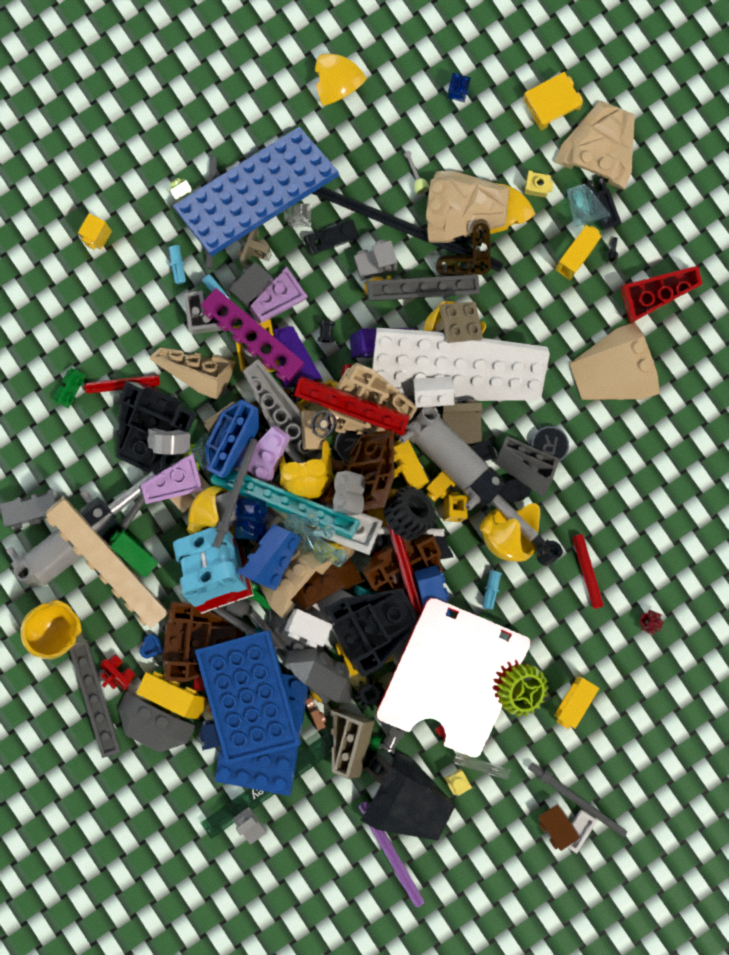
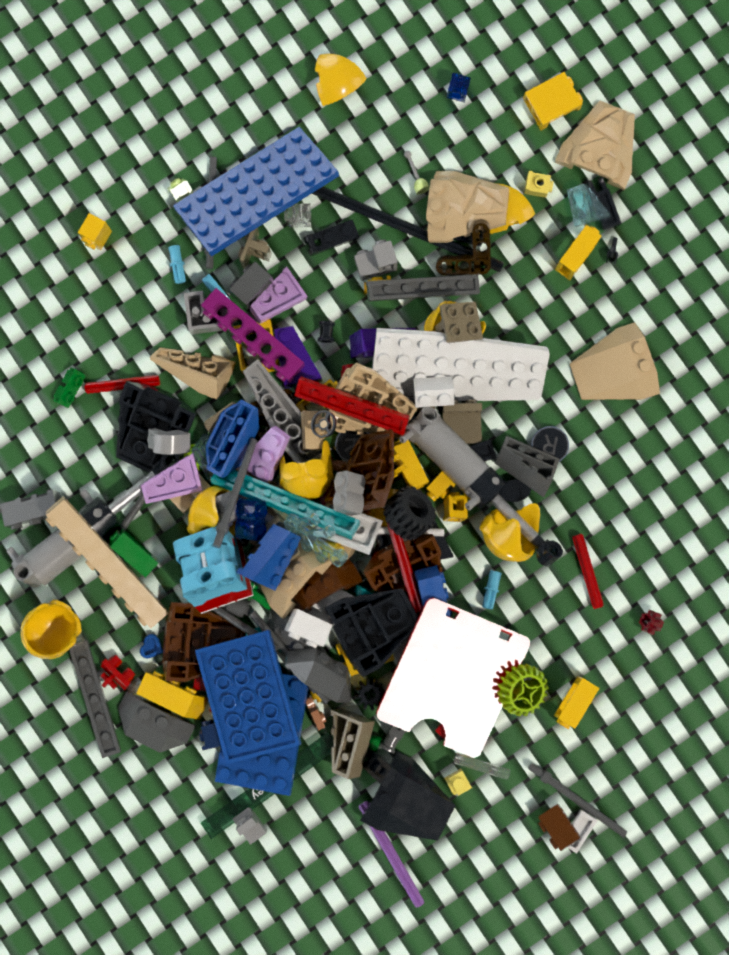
(652, 293): red wedge -> none

